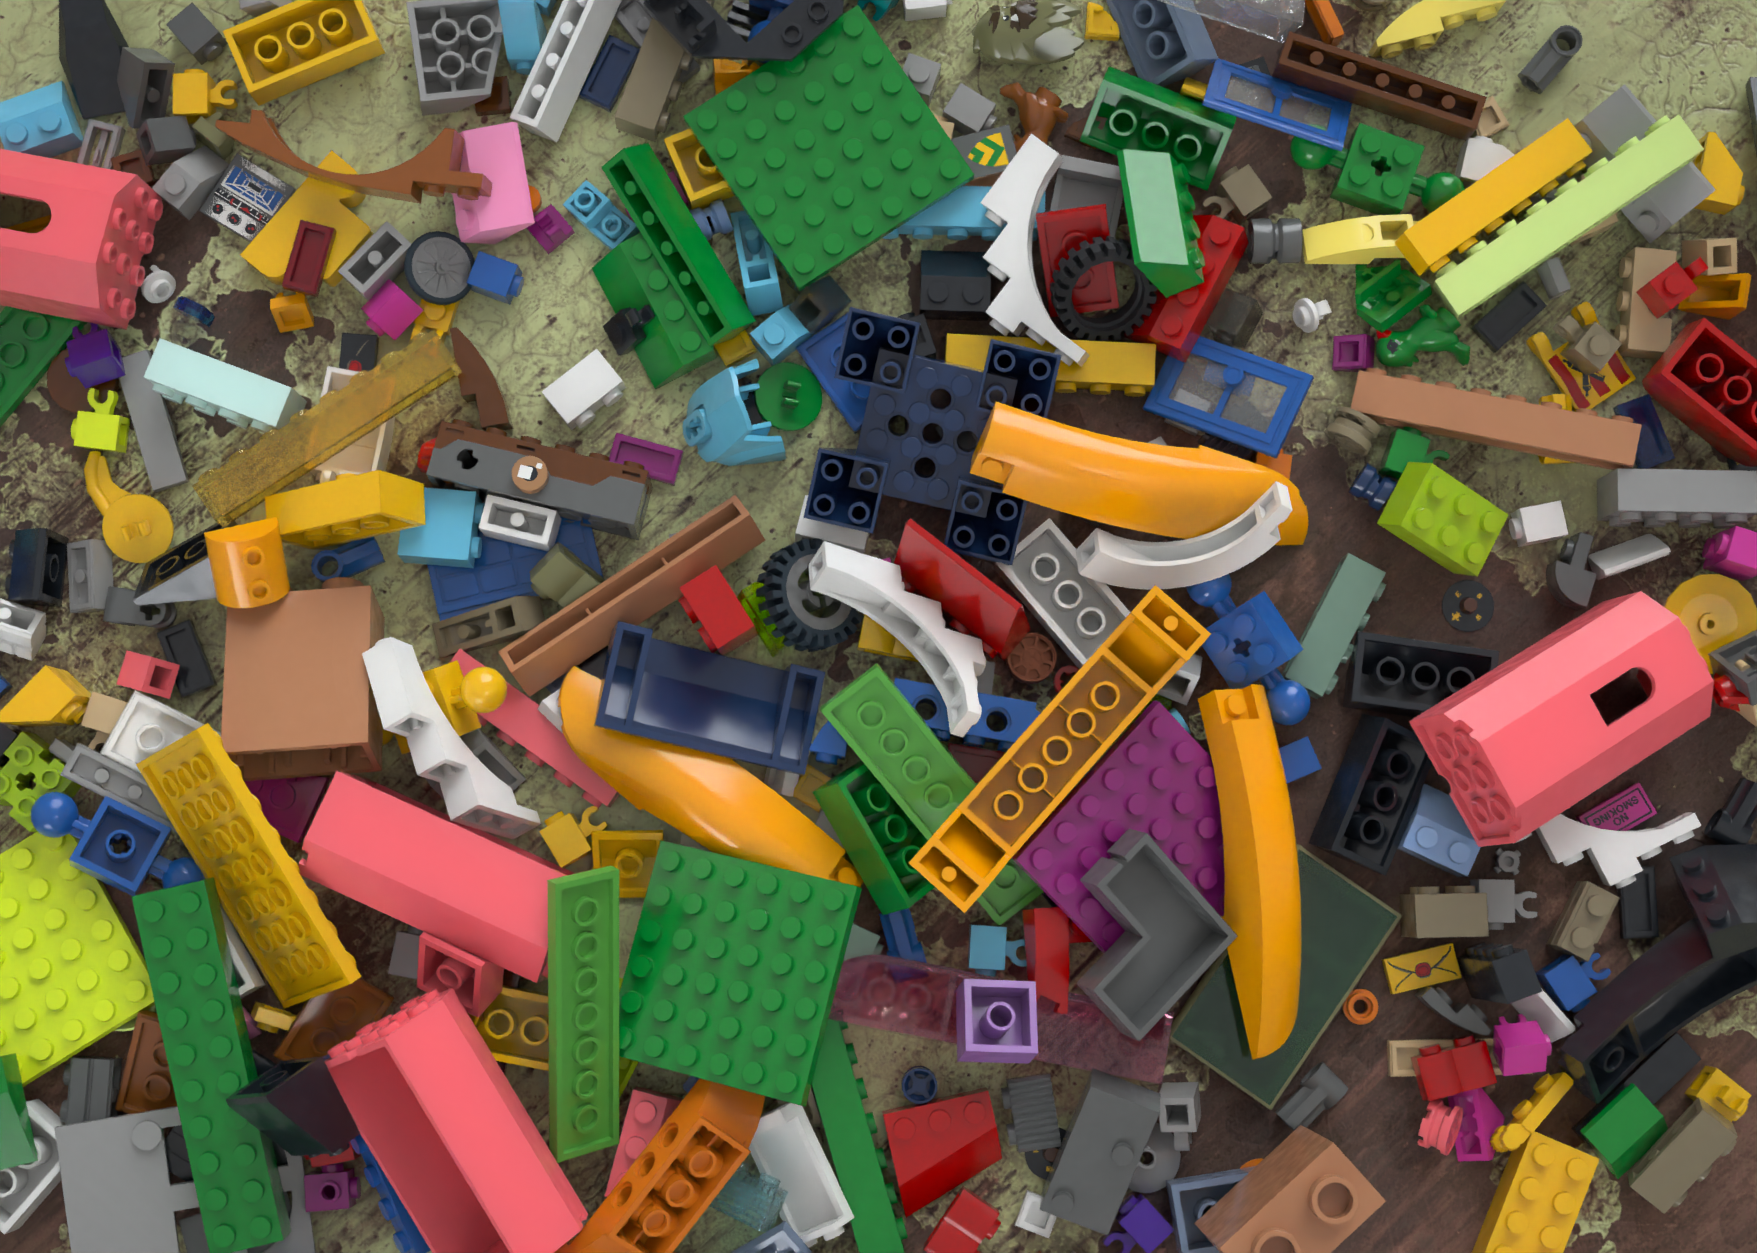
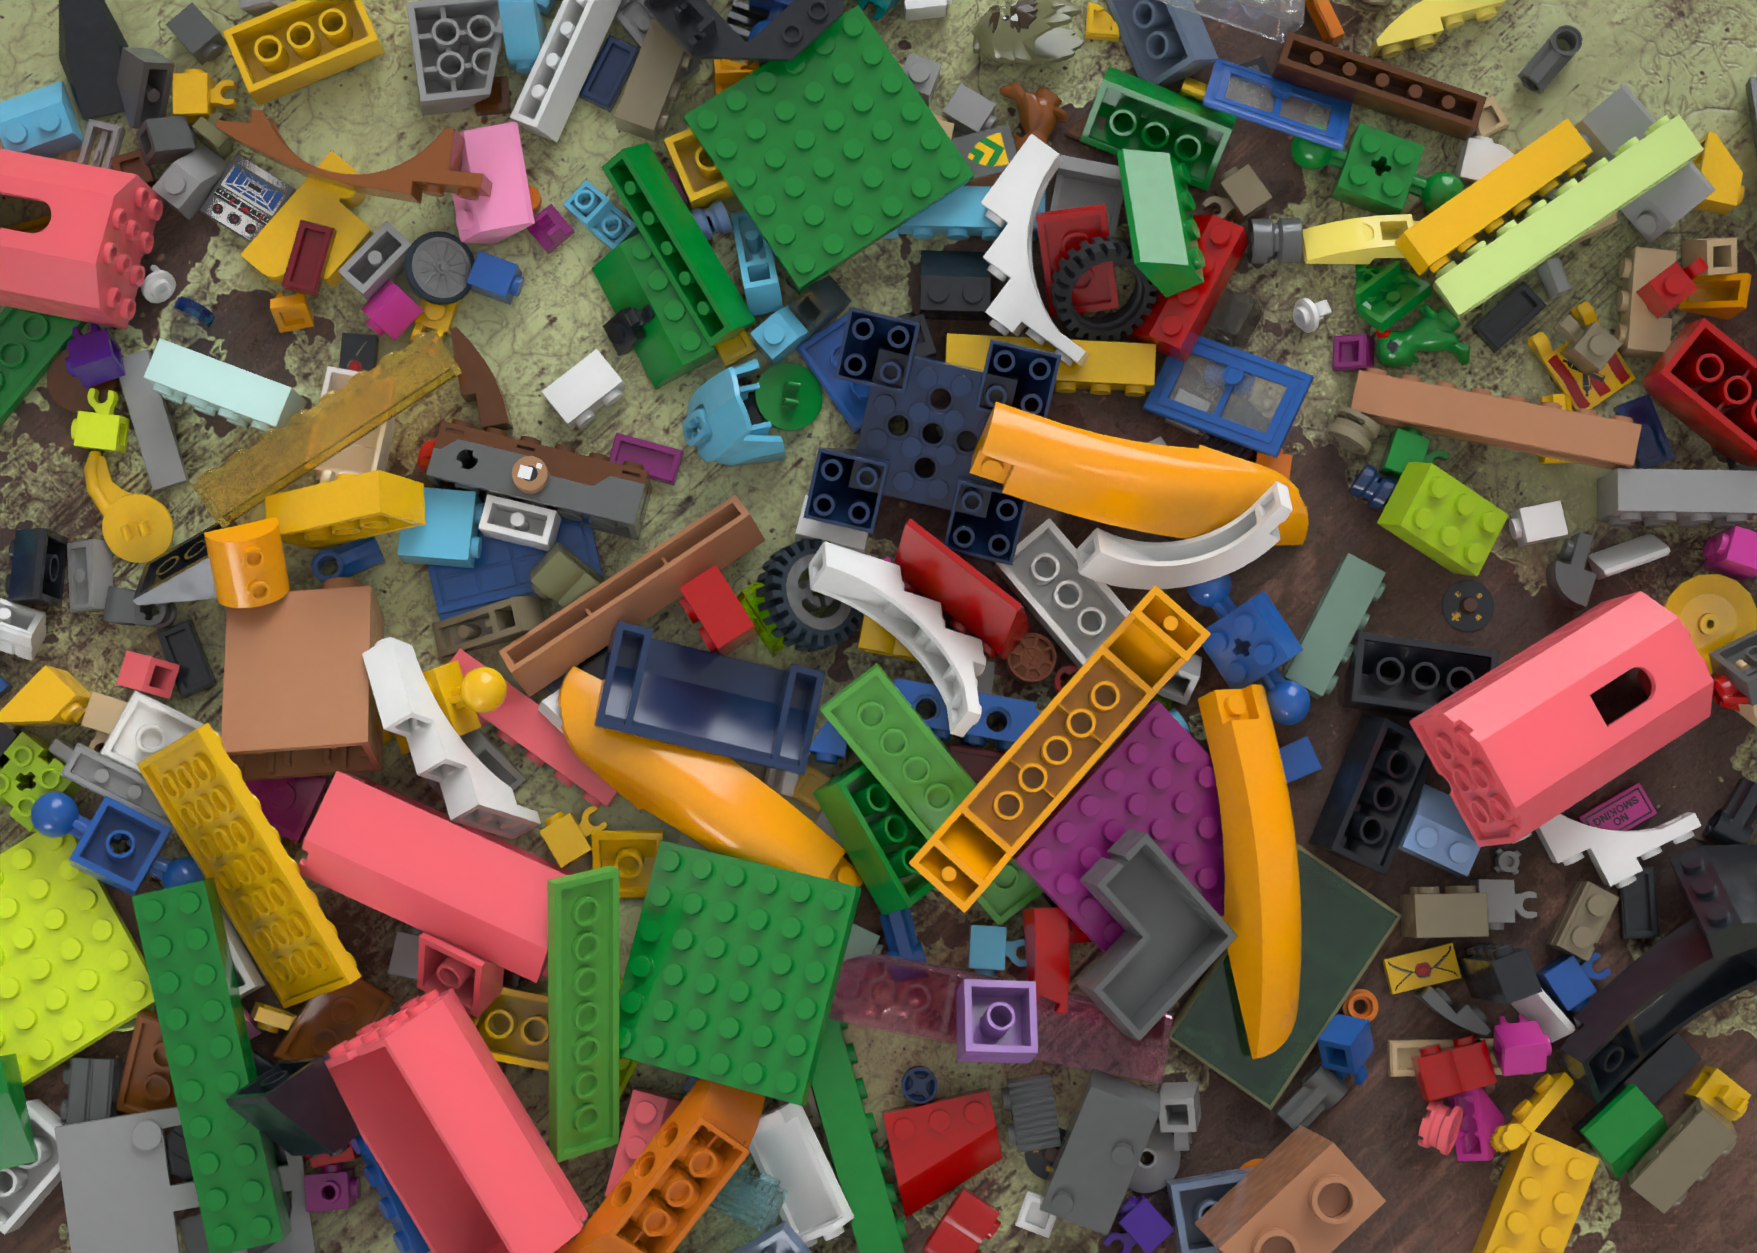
(1346, 1046): none -> blue brick

